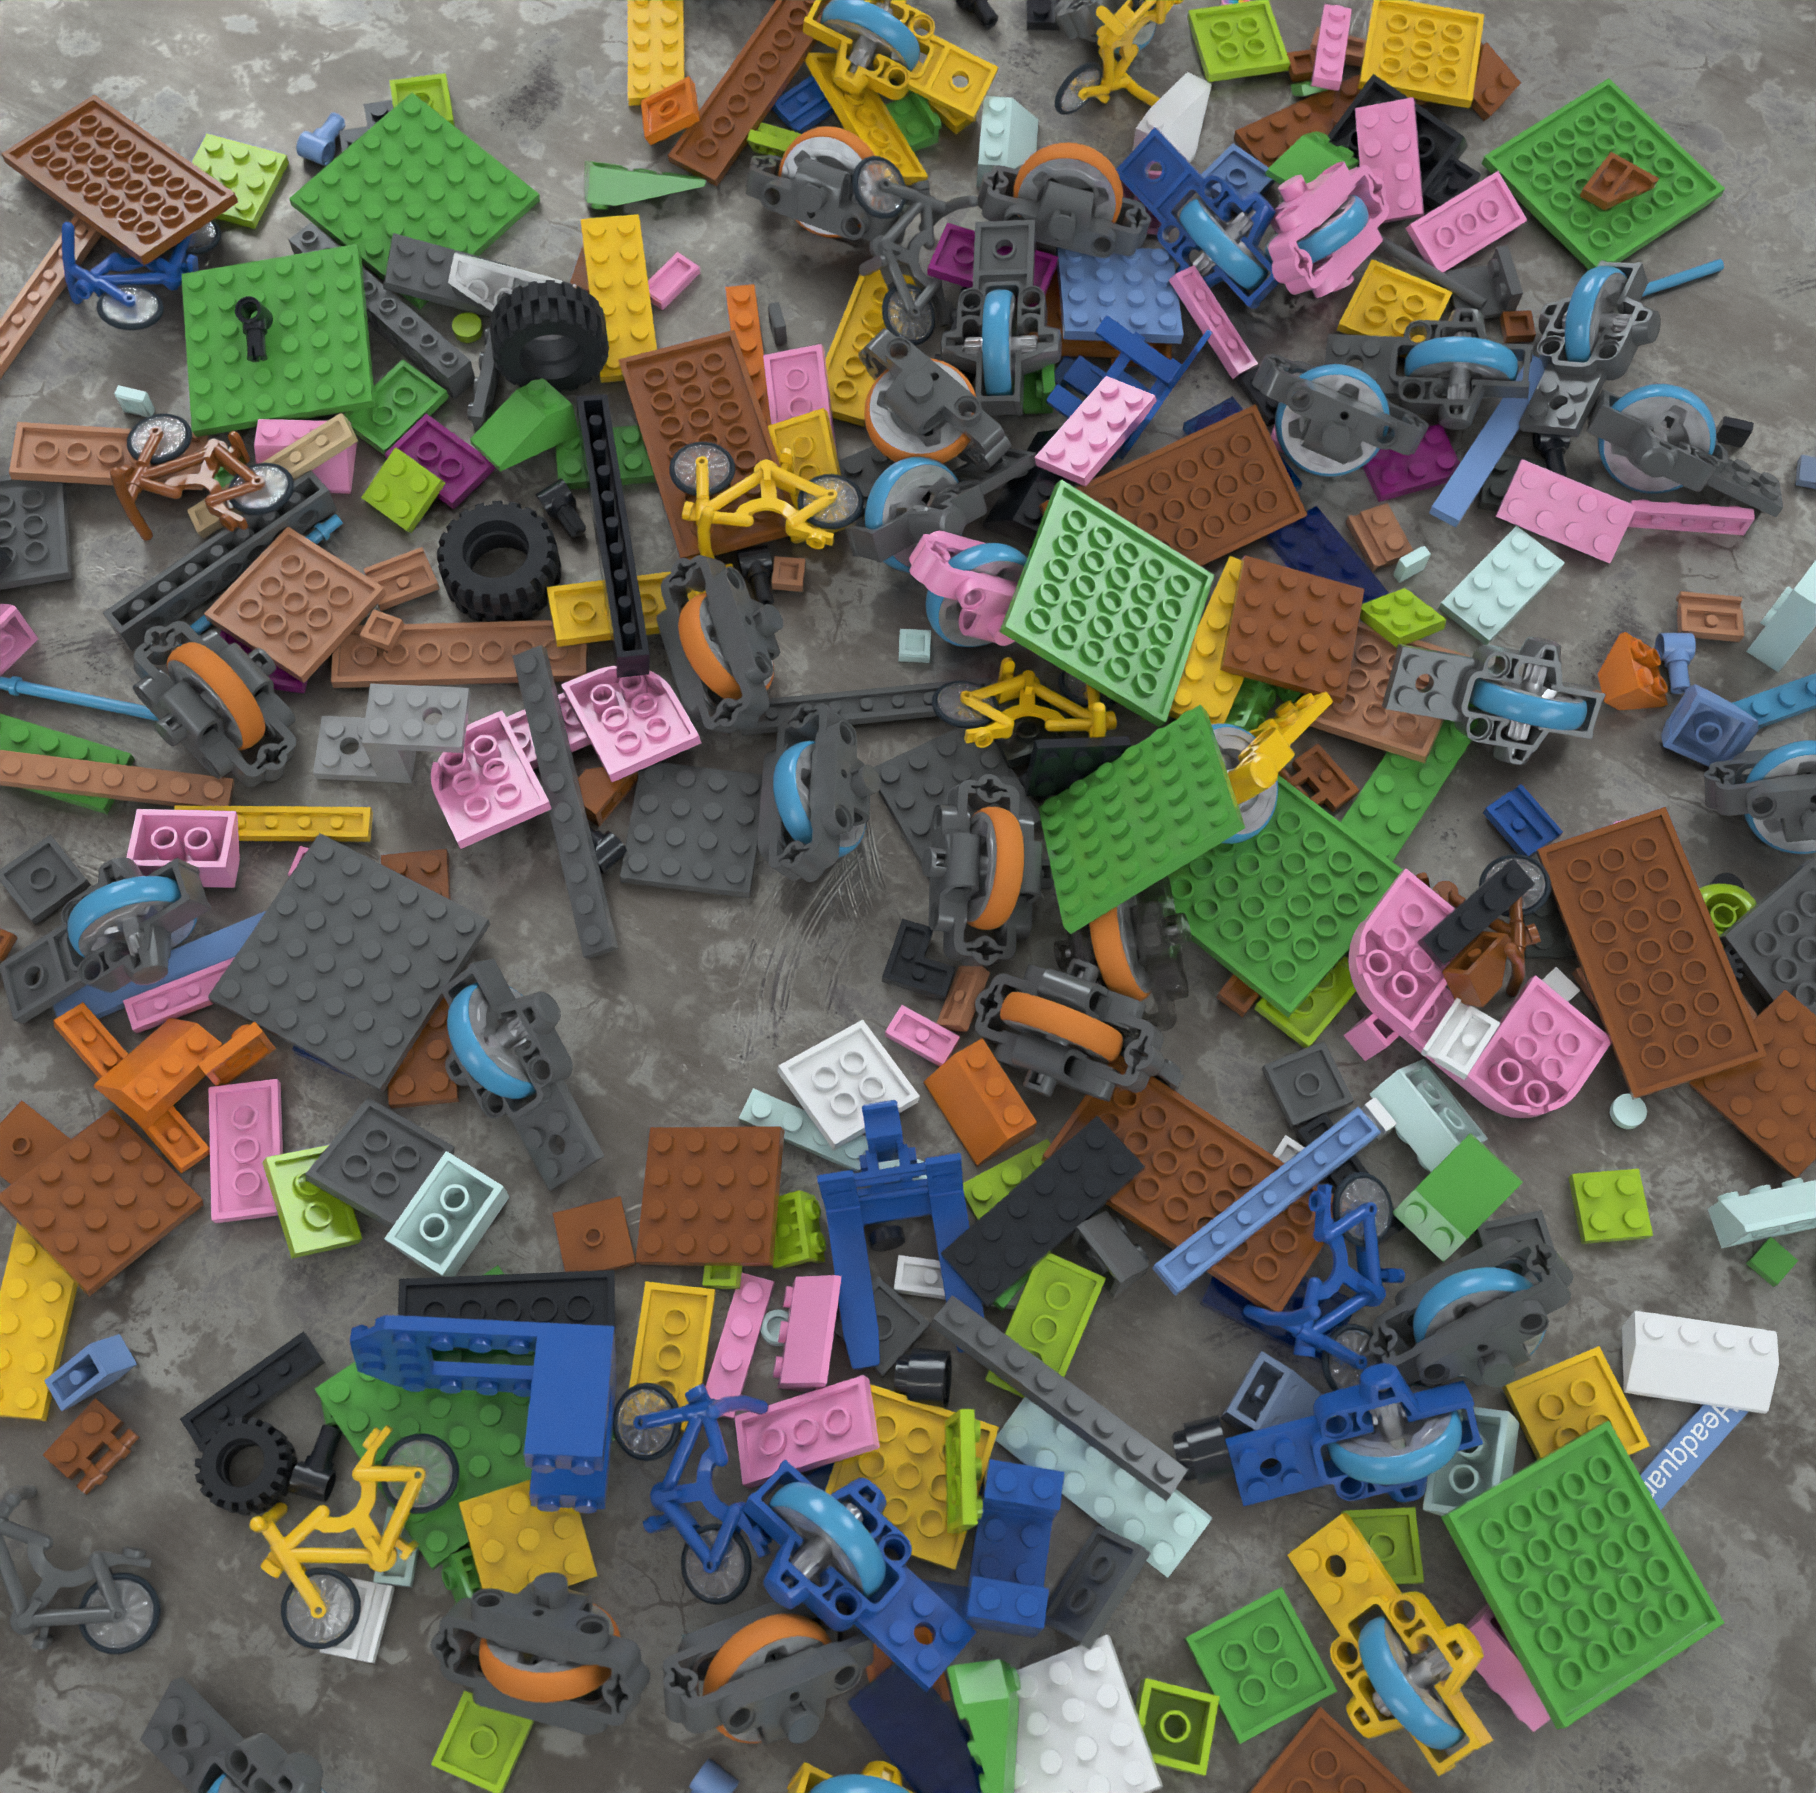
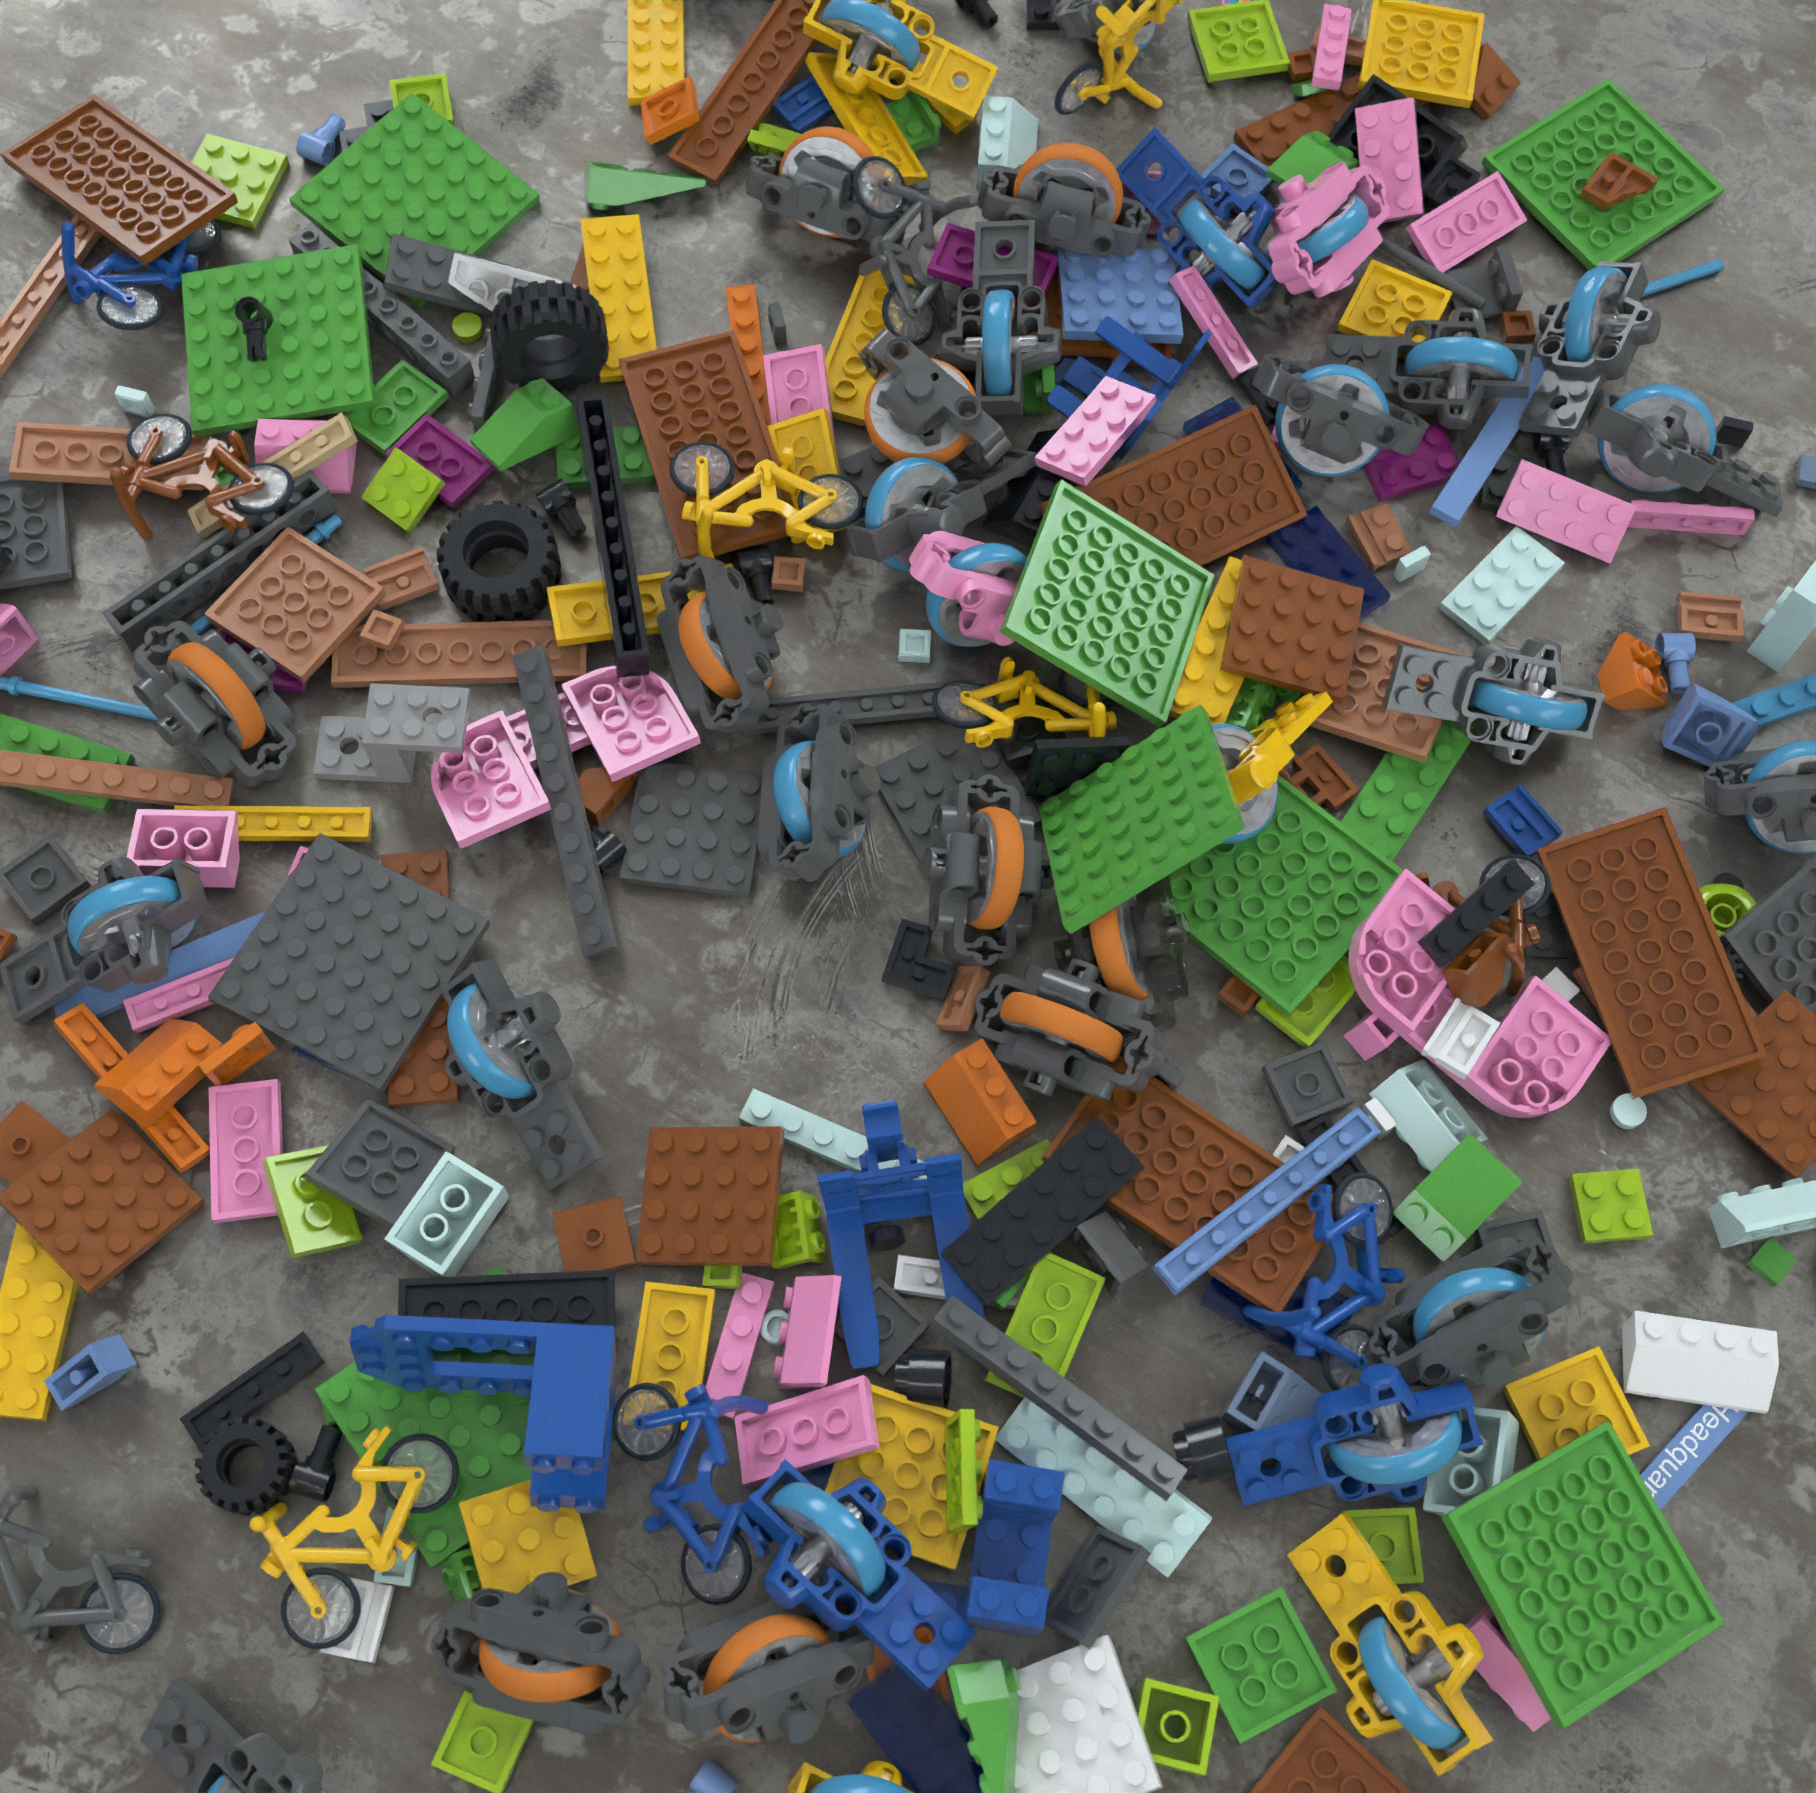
(84, 1440): dark orange plate -> none
(671, 280): bright pink tile -> none
(841, 1077): white plate -> none
(922, 1036): bright pink plate -> none
(1178, 115): white wedge -> none
(1401, 617): lime plate -> none

